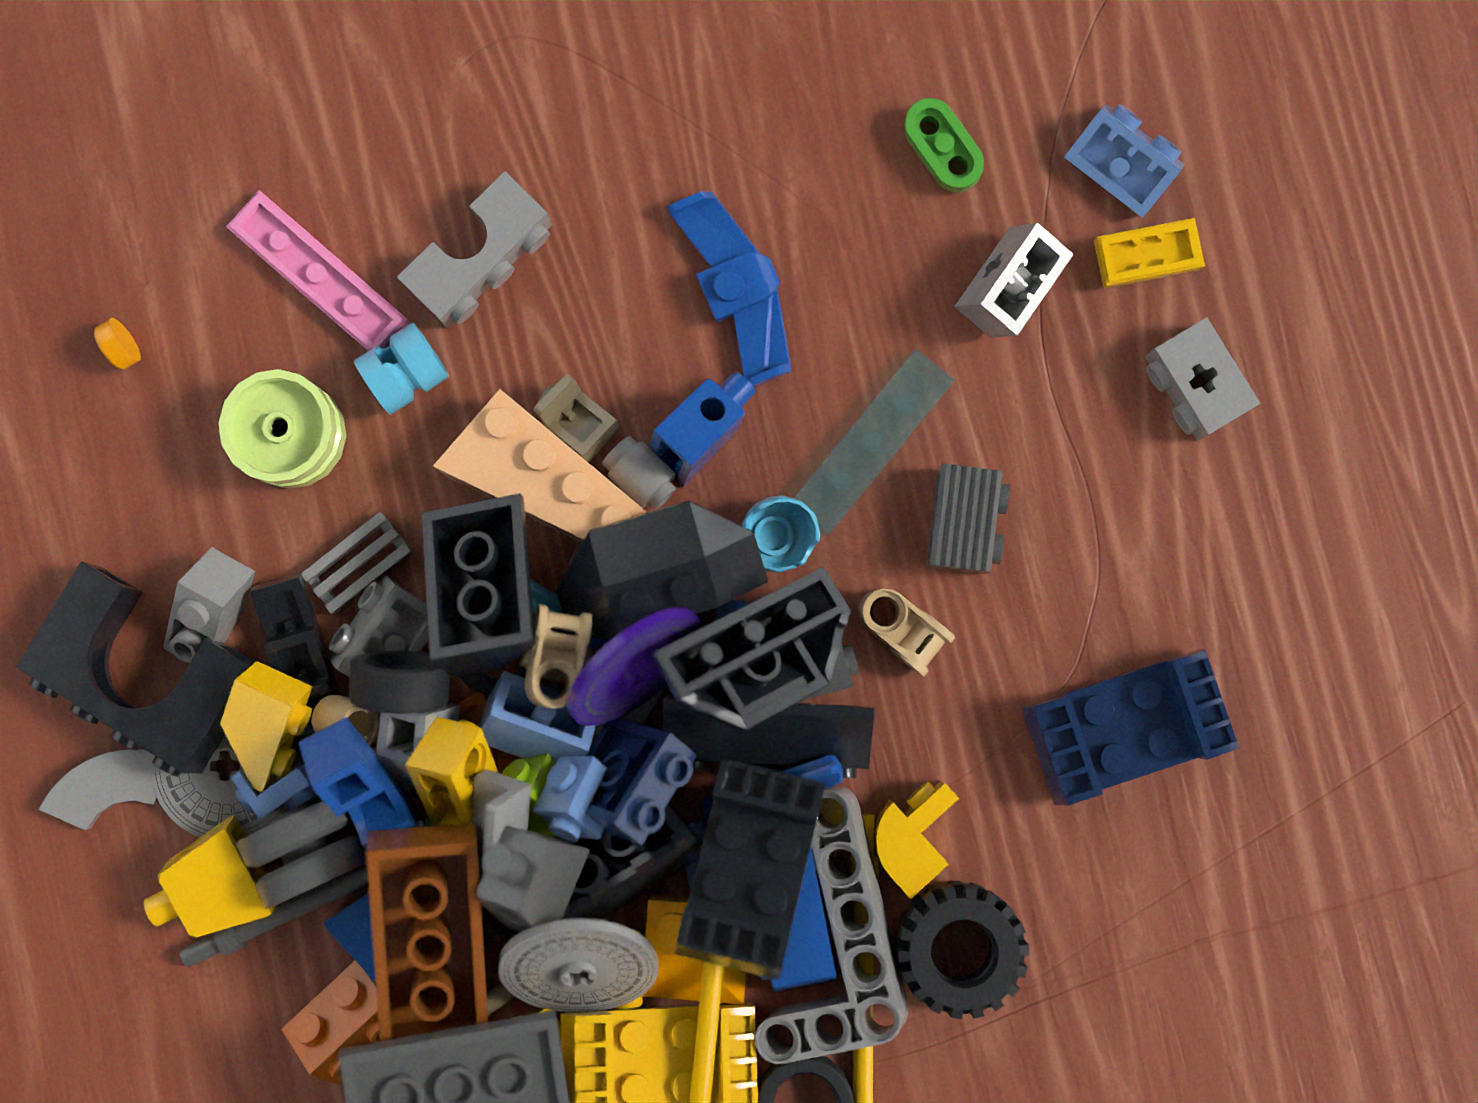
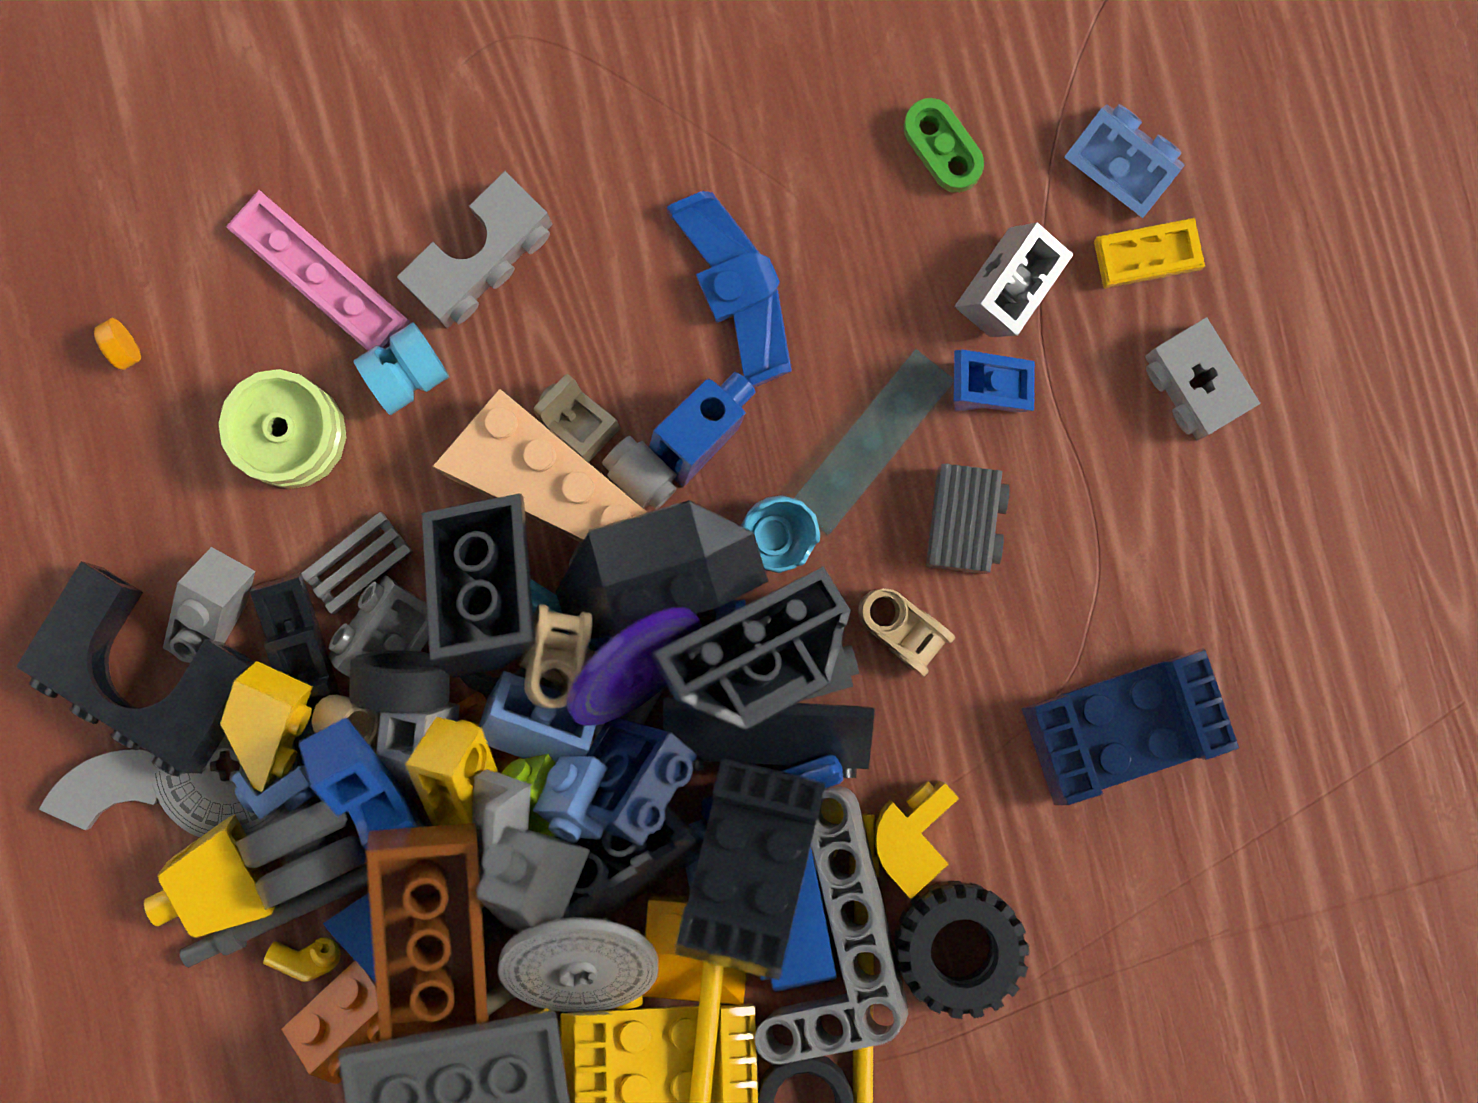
(306, 963): none -> yellow arm
(993, 382): none -> blue slope

